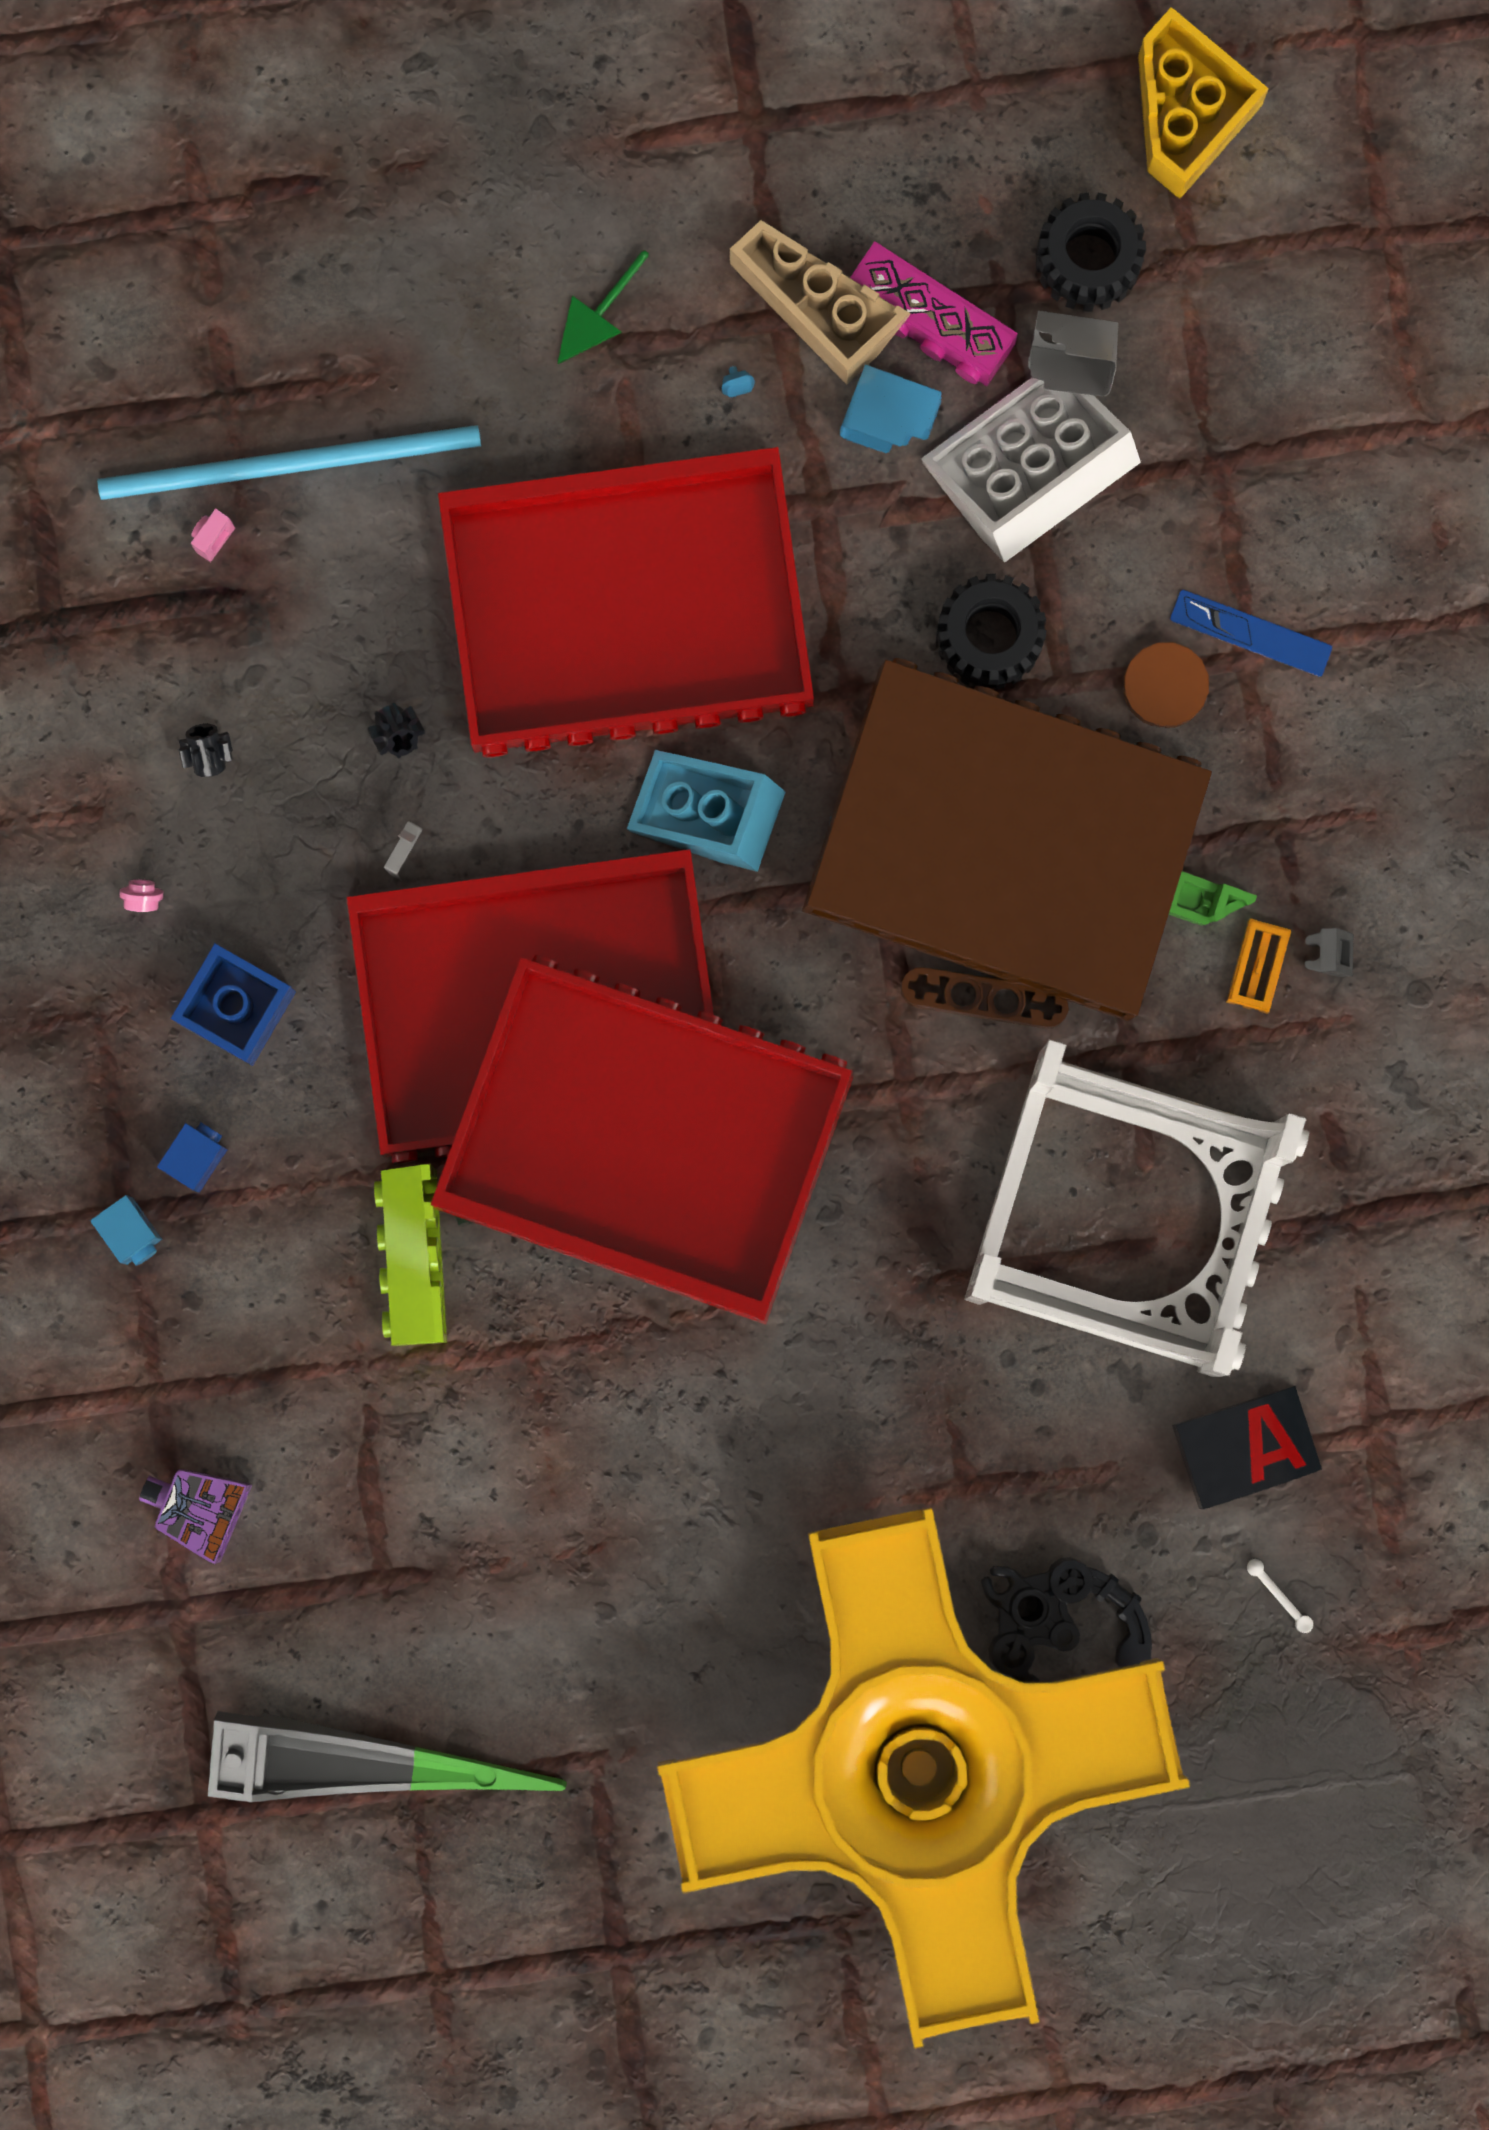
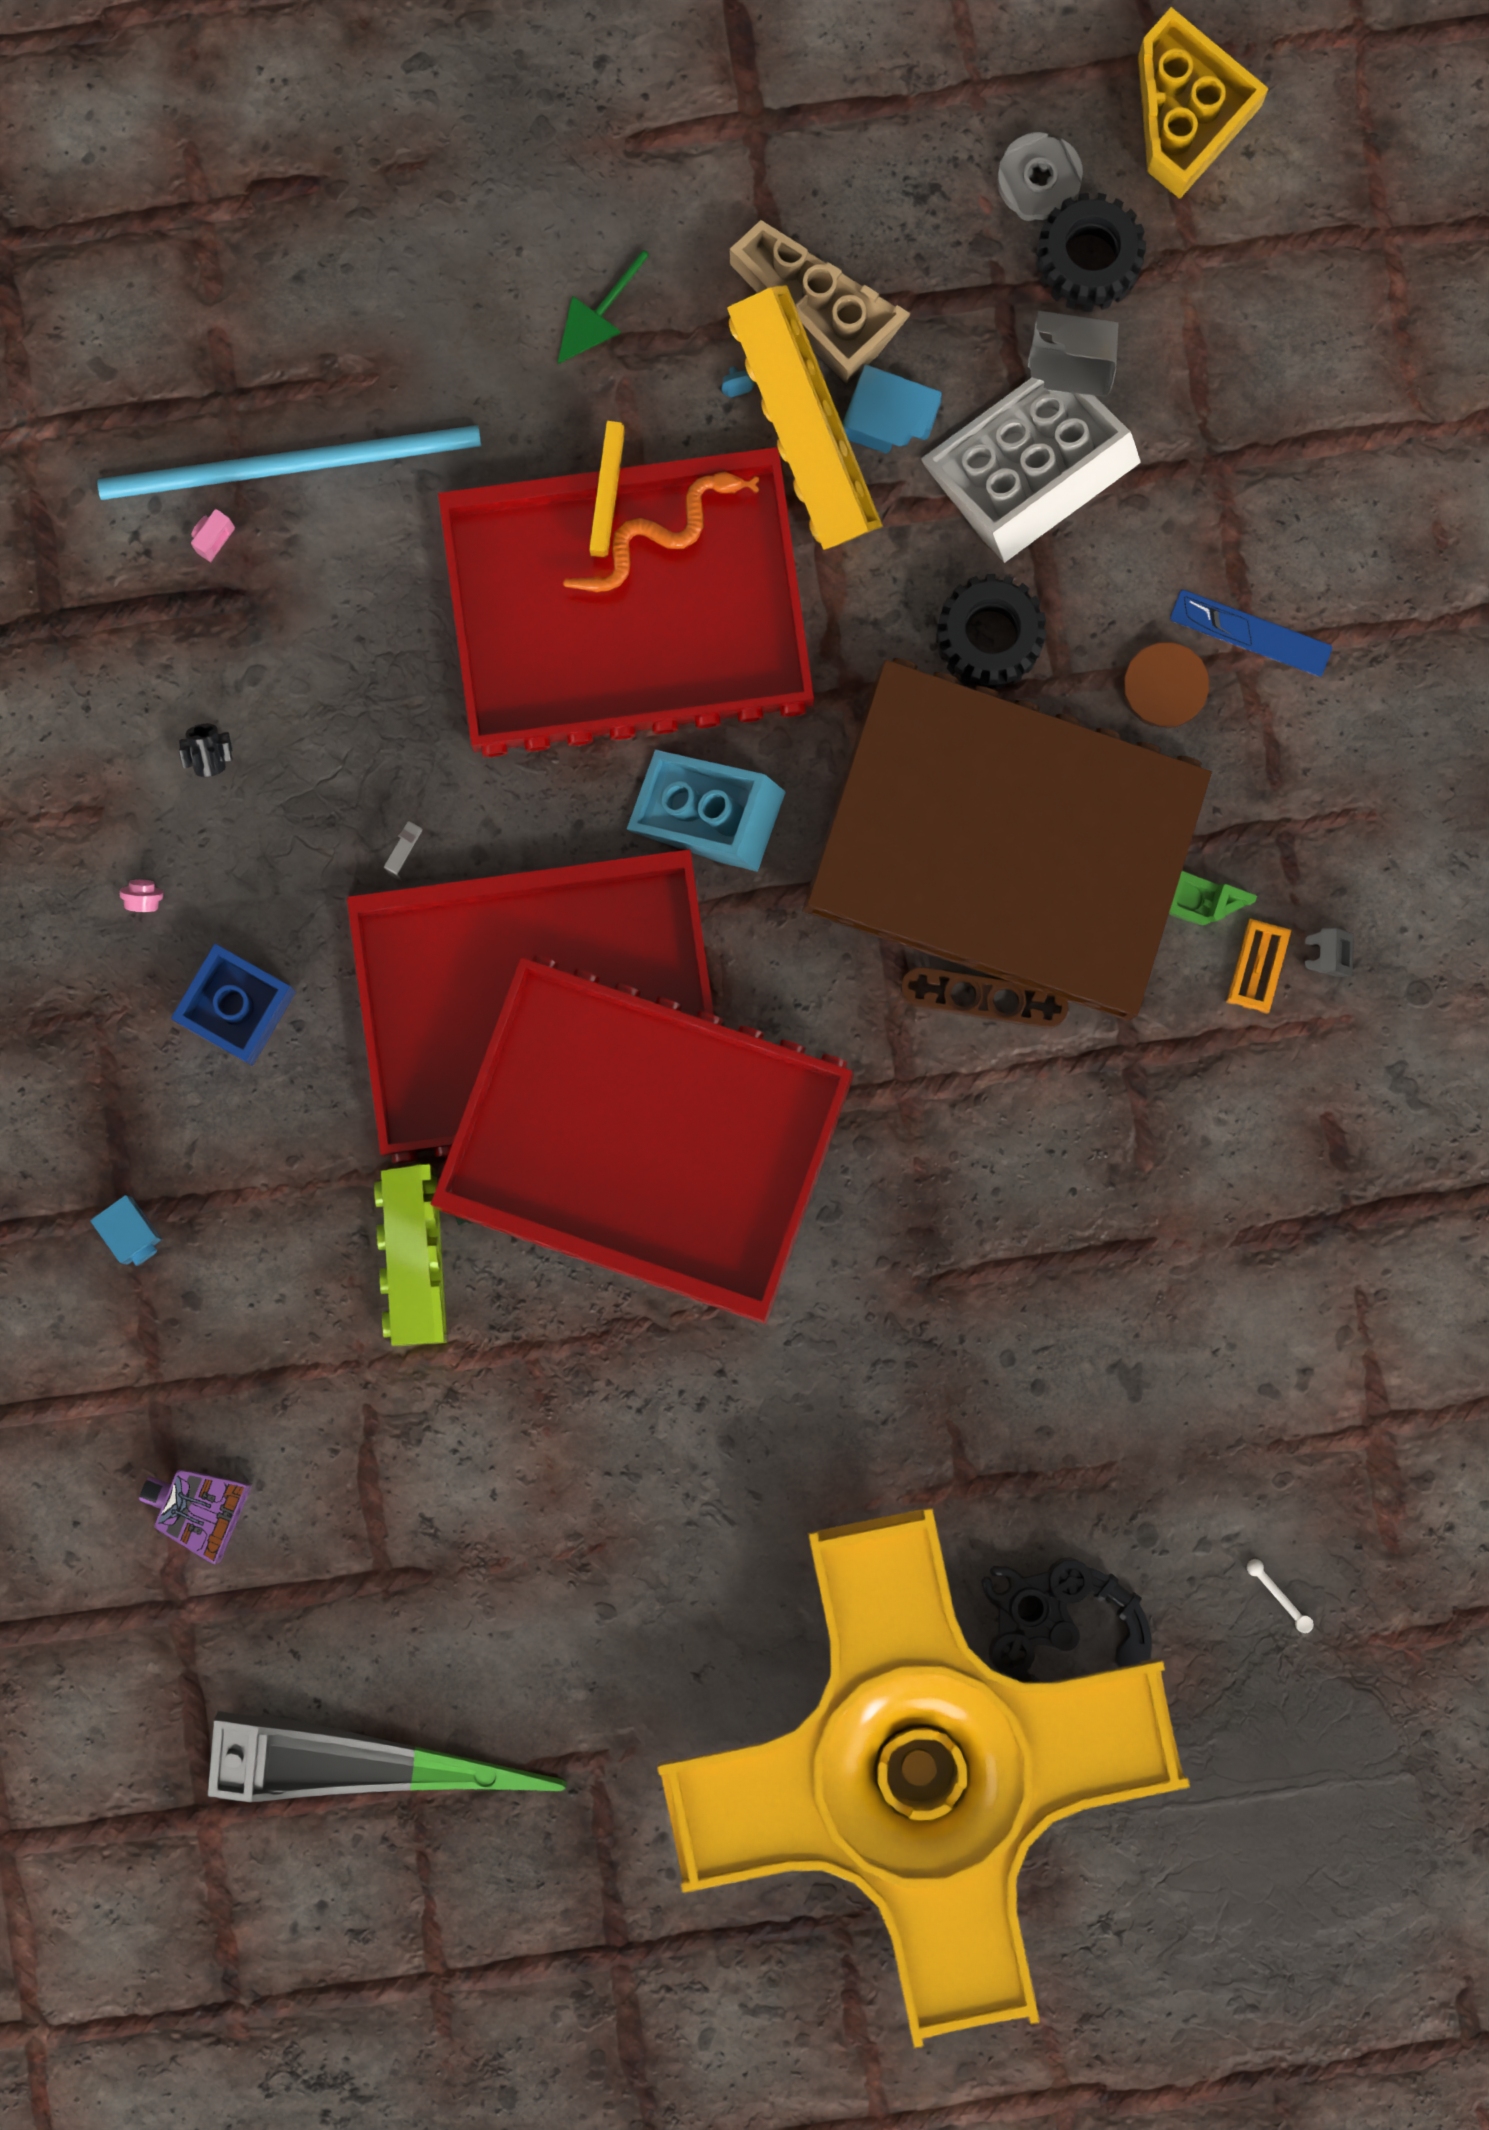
(193, 1156): blue brick -> none
(396, 730): black gear -> none
(607, 489): none -> yellow tile
(720, 482): none -> orange animal
(803, 417): none -> yellow brick
(938, 317): dark pink brick -> none
(1049, 154): none -> light grey plate
(1247, 1448): black slope -> none
(1265, 1145): white arch -> none

